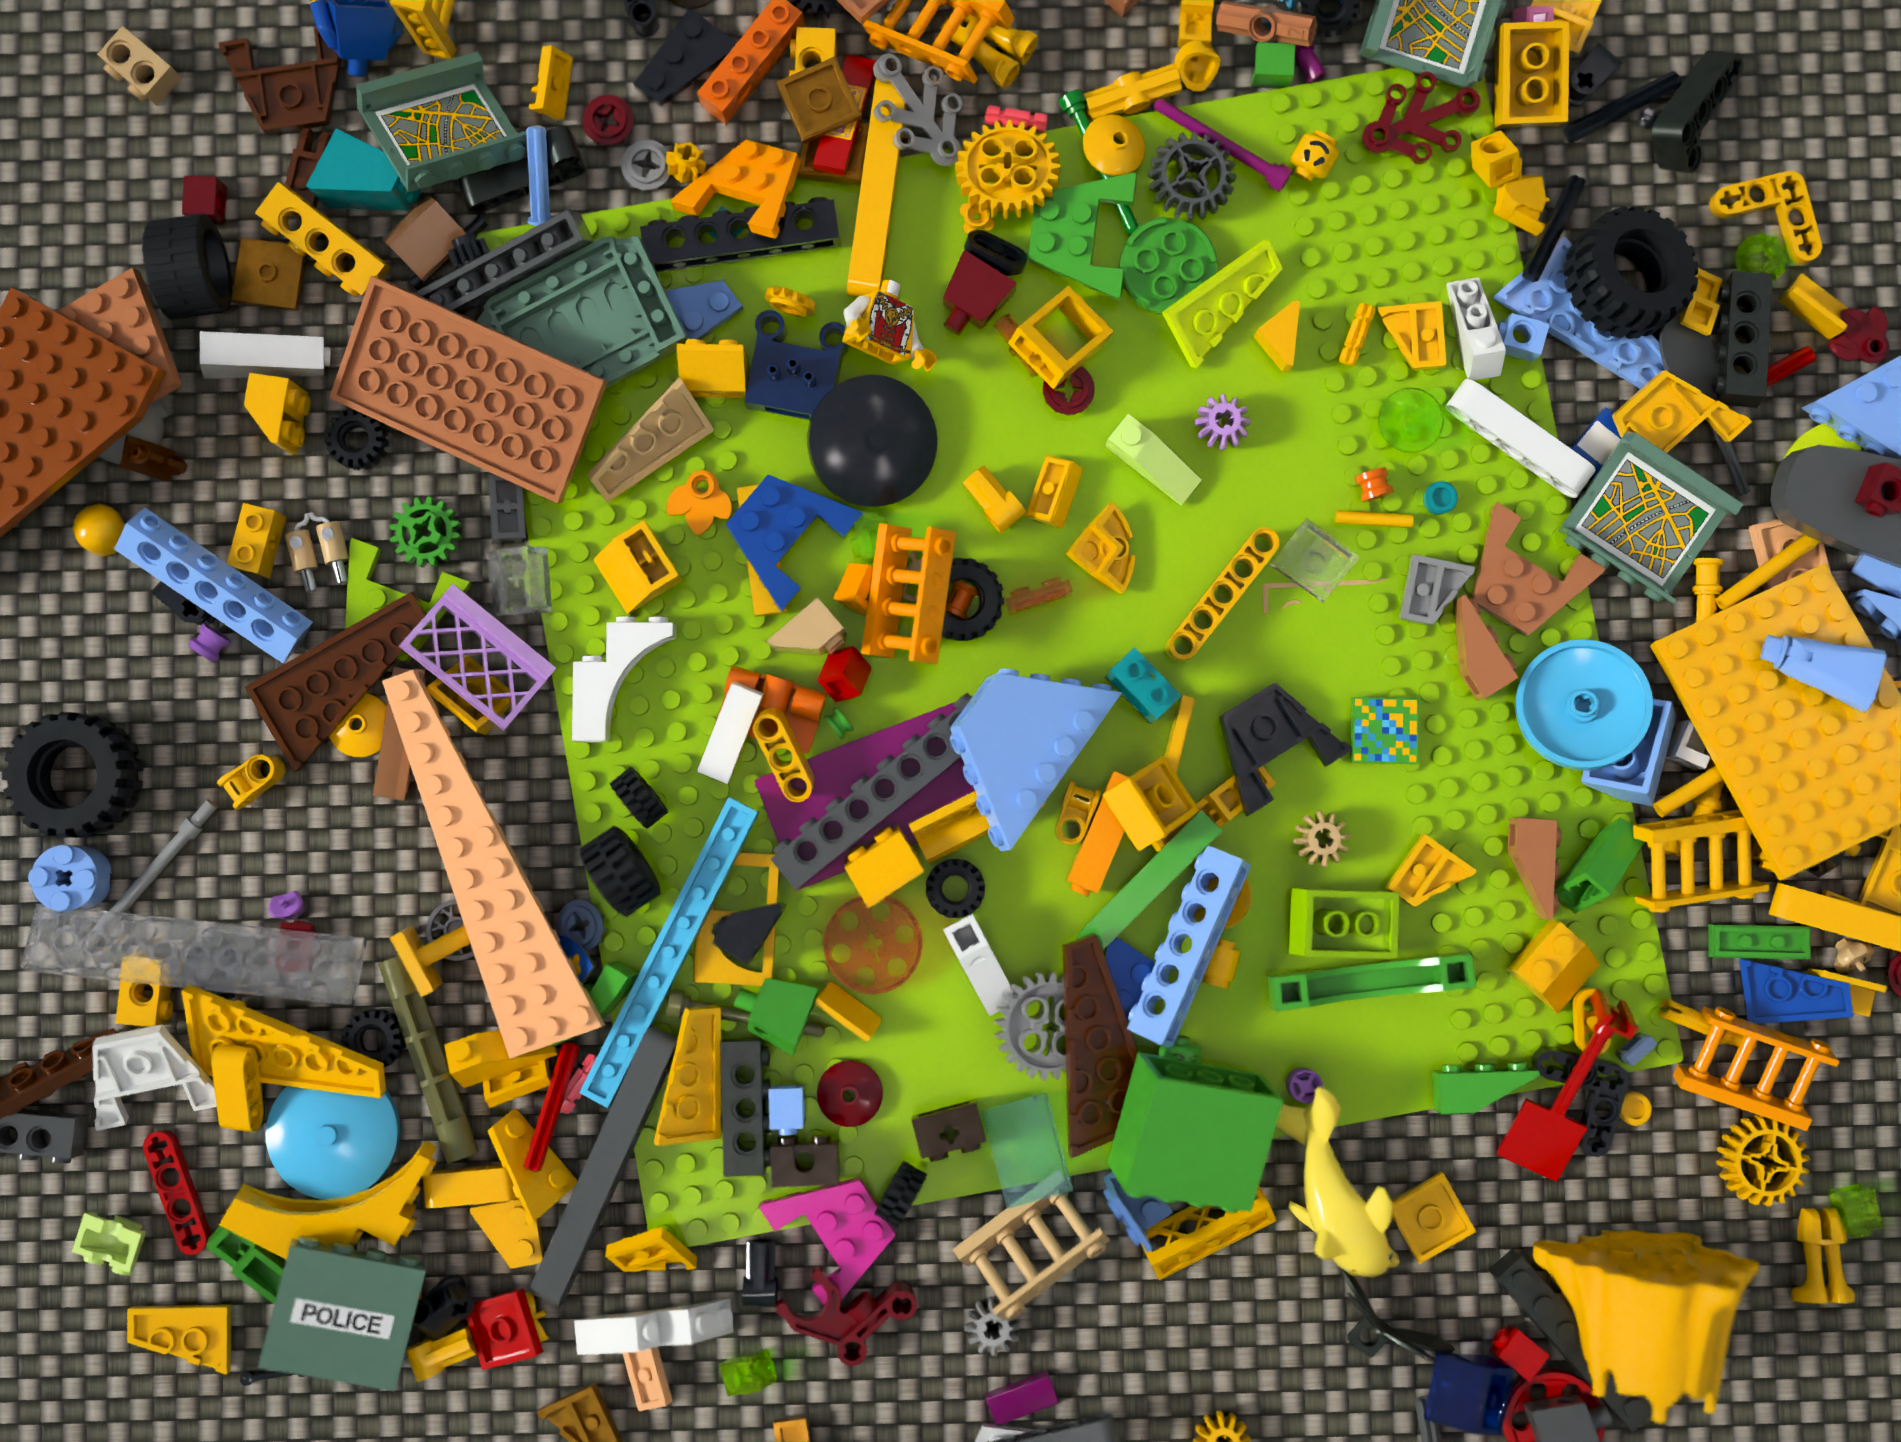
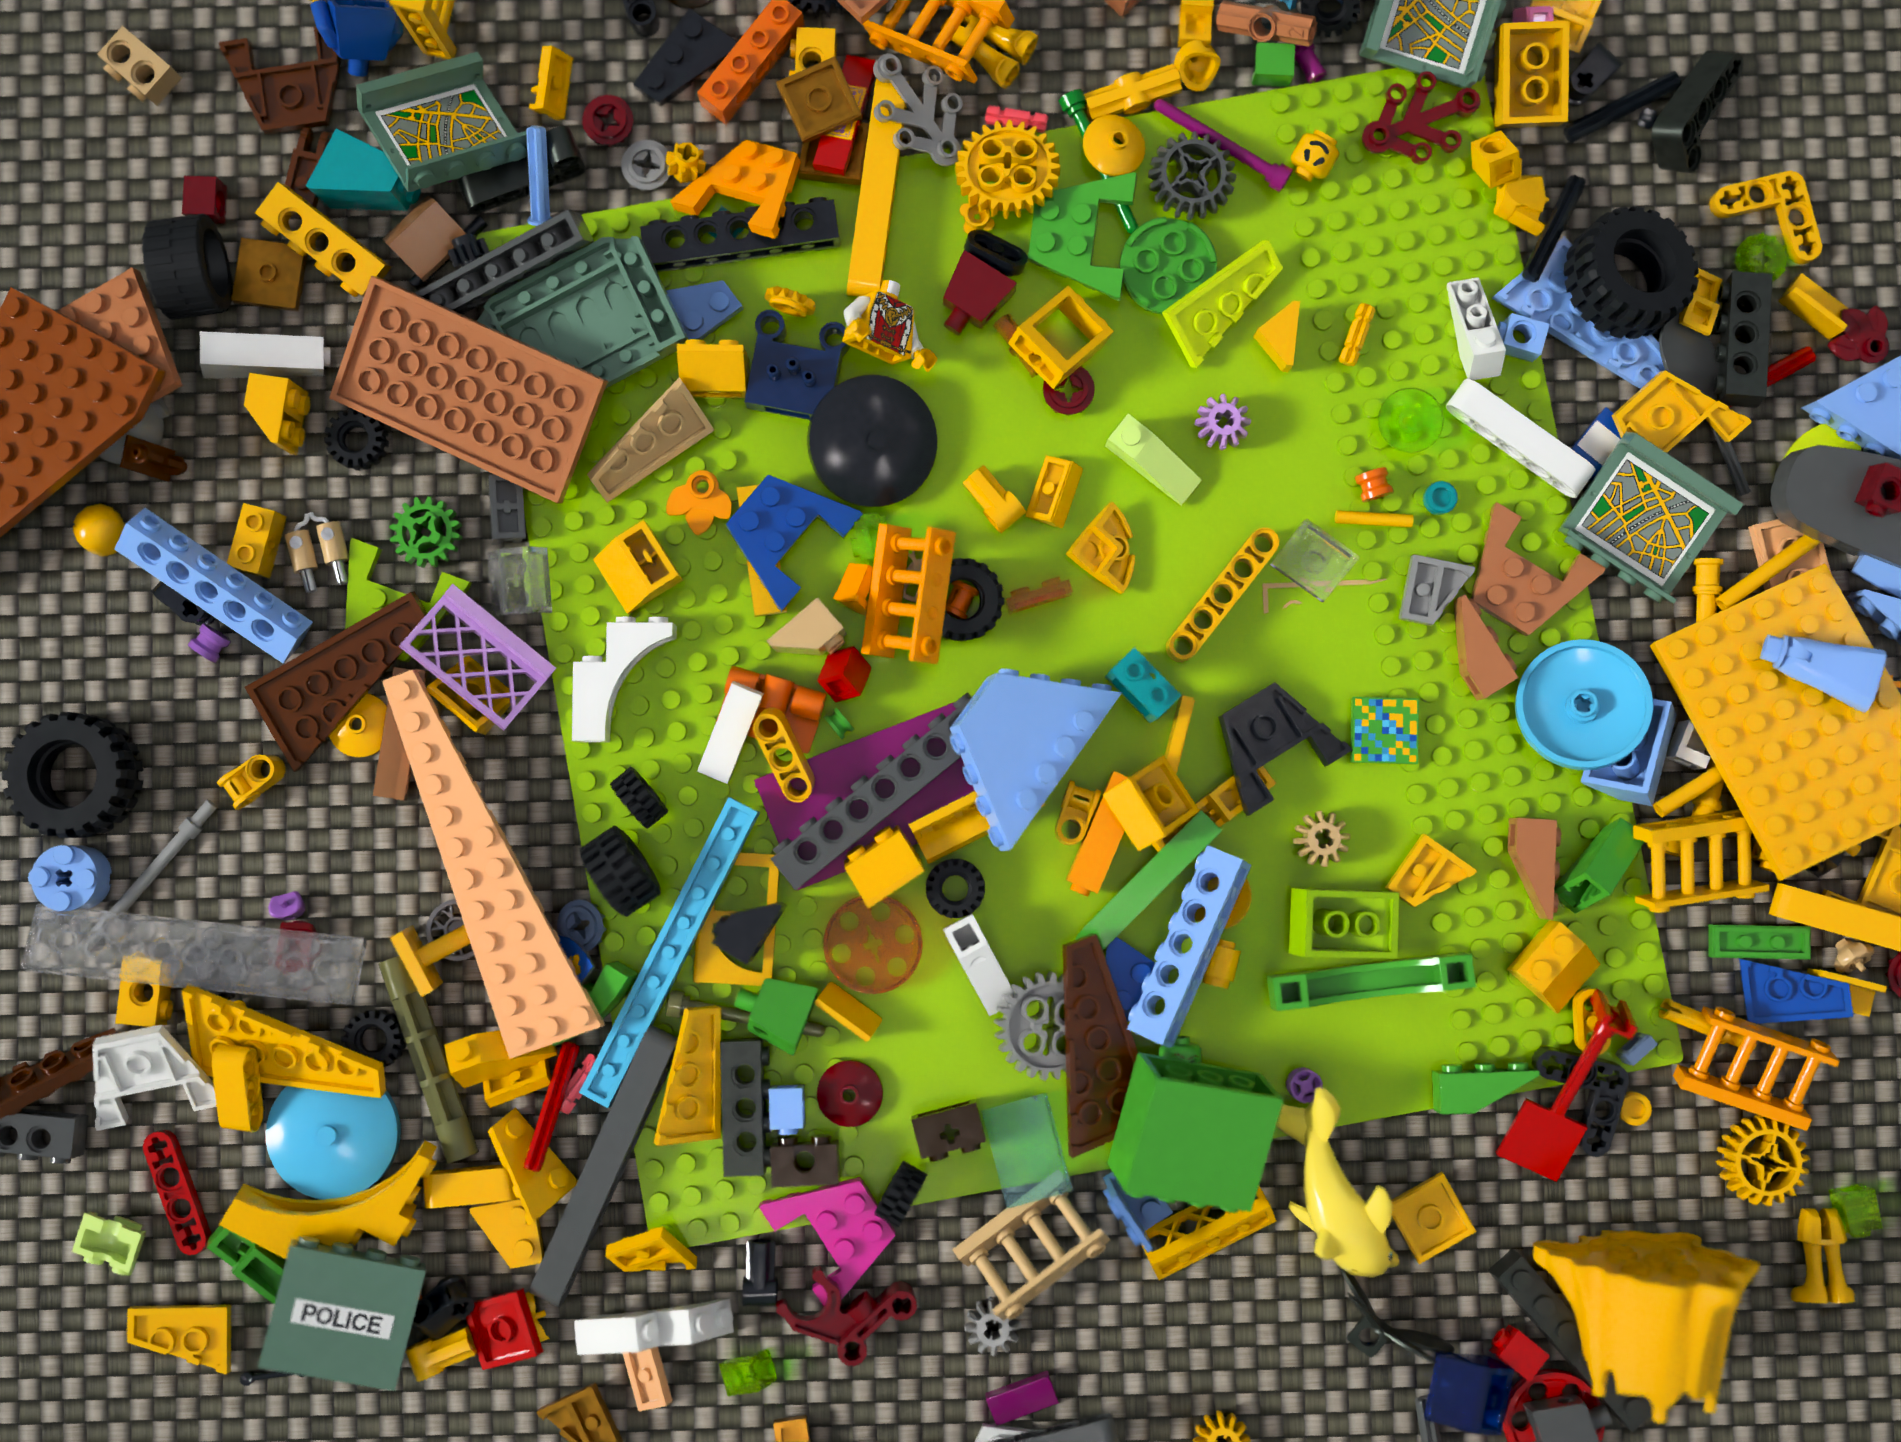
(1417, 333): yellow wing -> none

